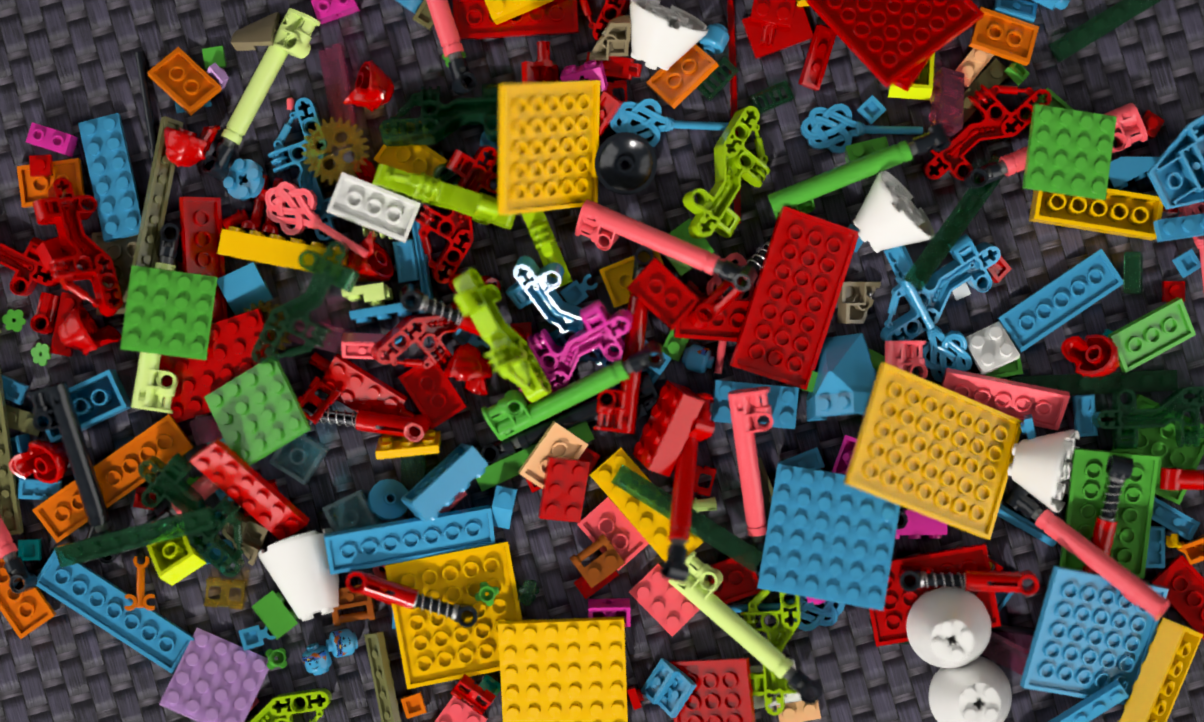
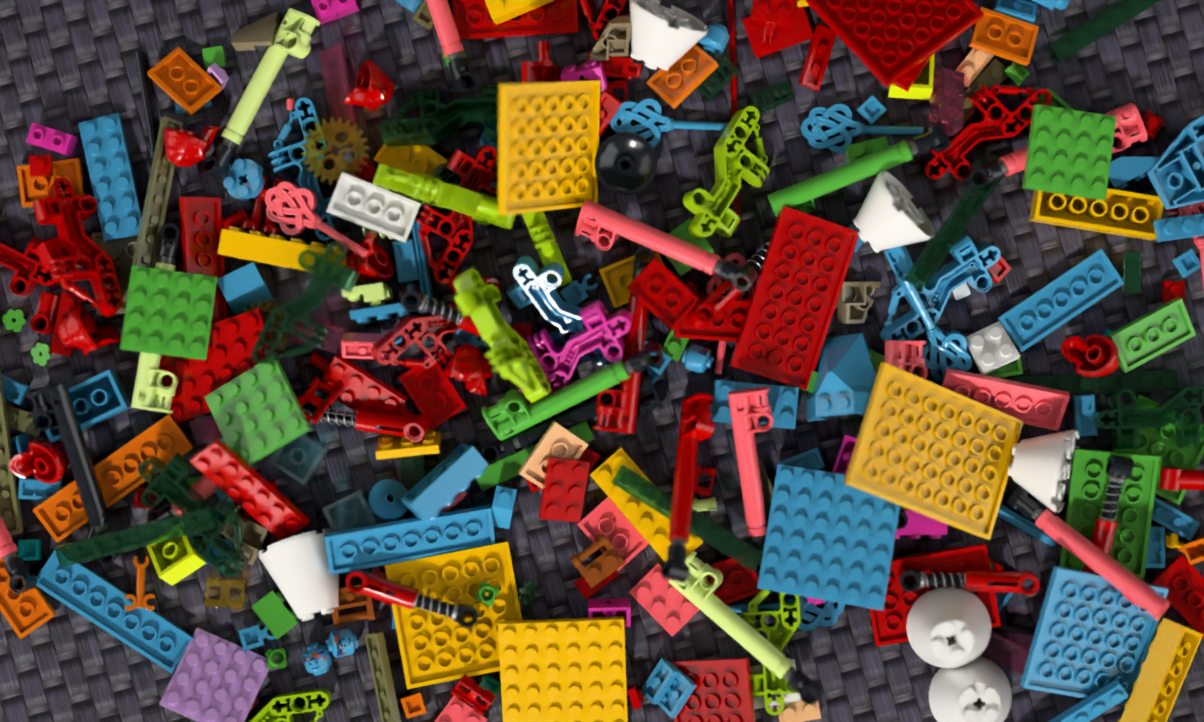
(668, 428): red brick -> none
(1028, 426): dark azure plate -> none

